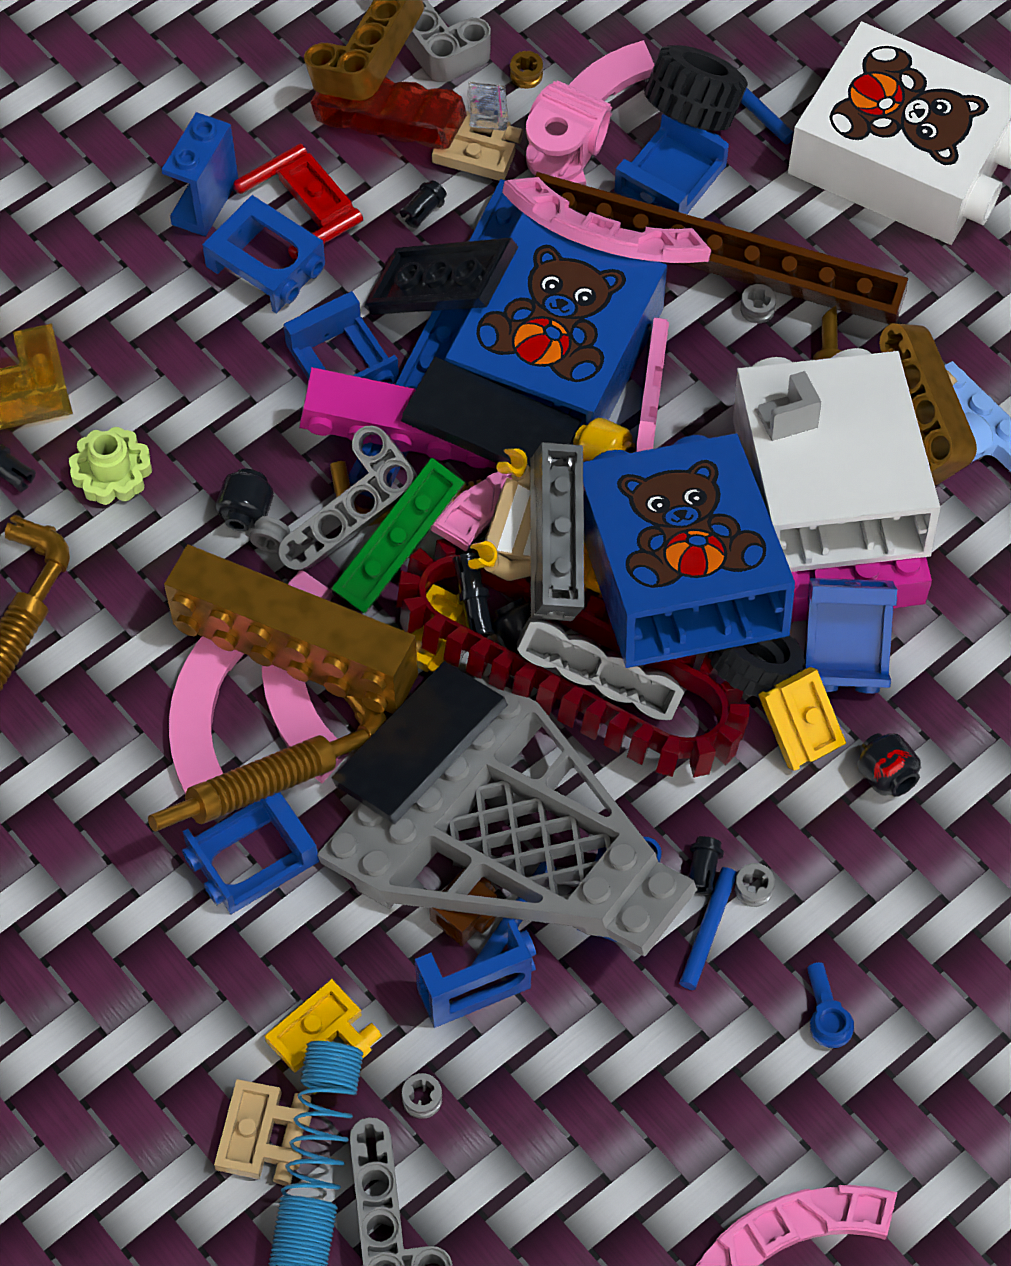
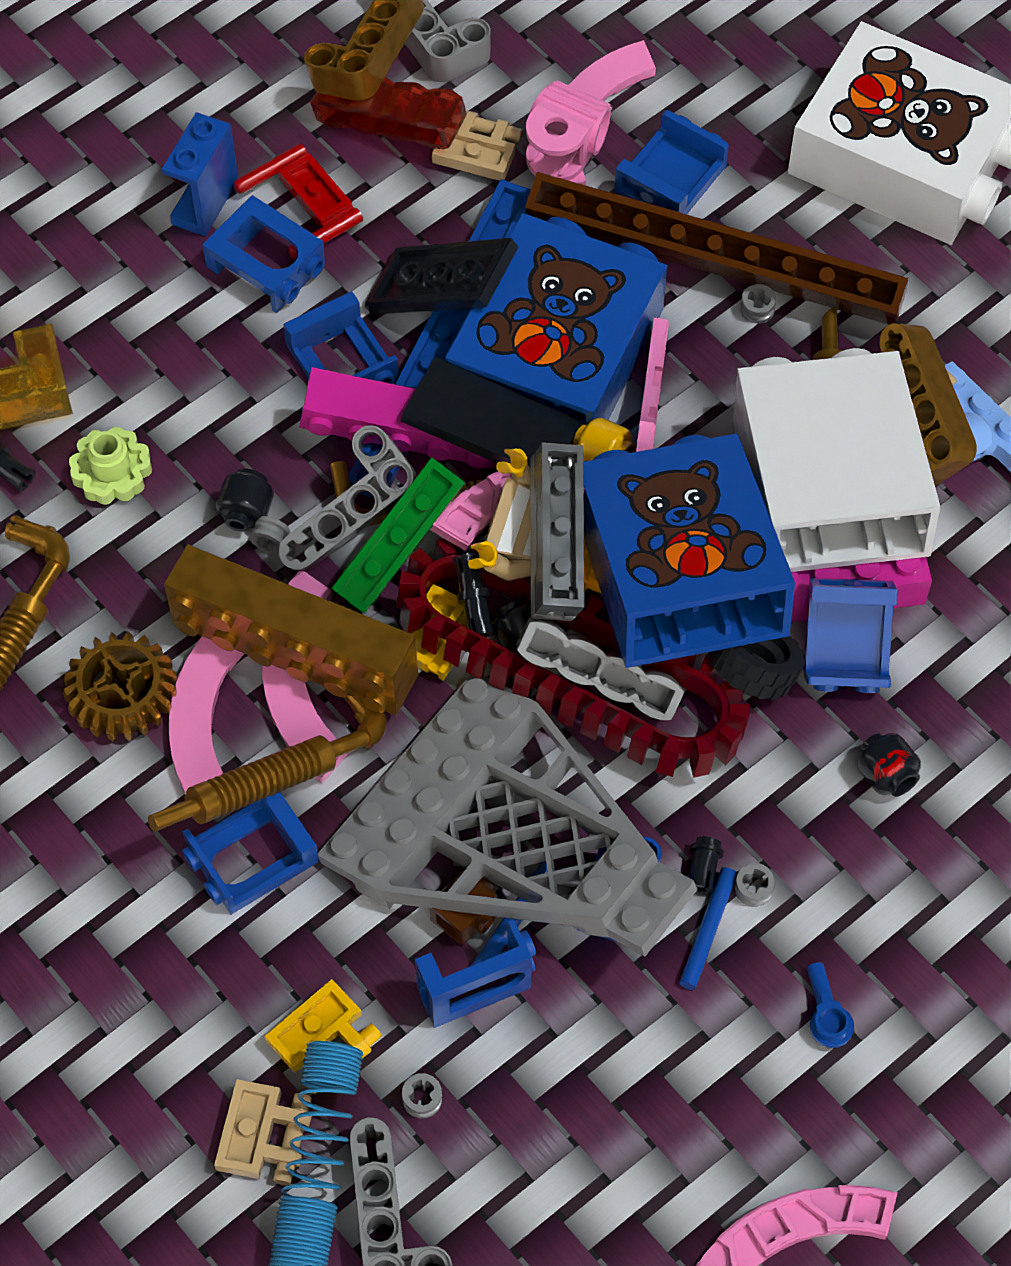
(145, 667): none -> pearl gold gear
(419, 742): black tile -> none
(429, 197): black pin -> none
(487, 106): clear tile -> none
(527, 78): pearl gold bush -> none
(601, 233): bright pink tile -> none
(695, 87): black tyre -> none
(767, 117): blue bar -> none
(792, 413): light grey panel -> none
(802, 718): yellow plate -> none

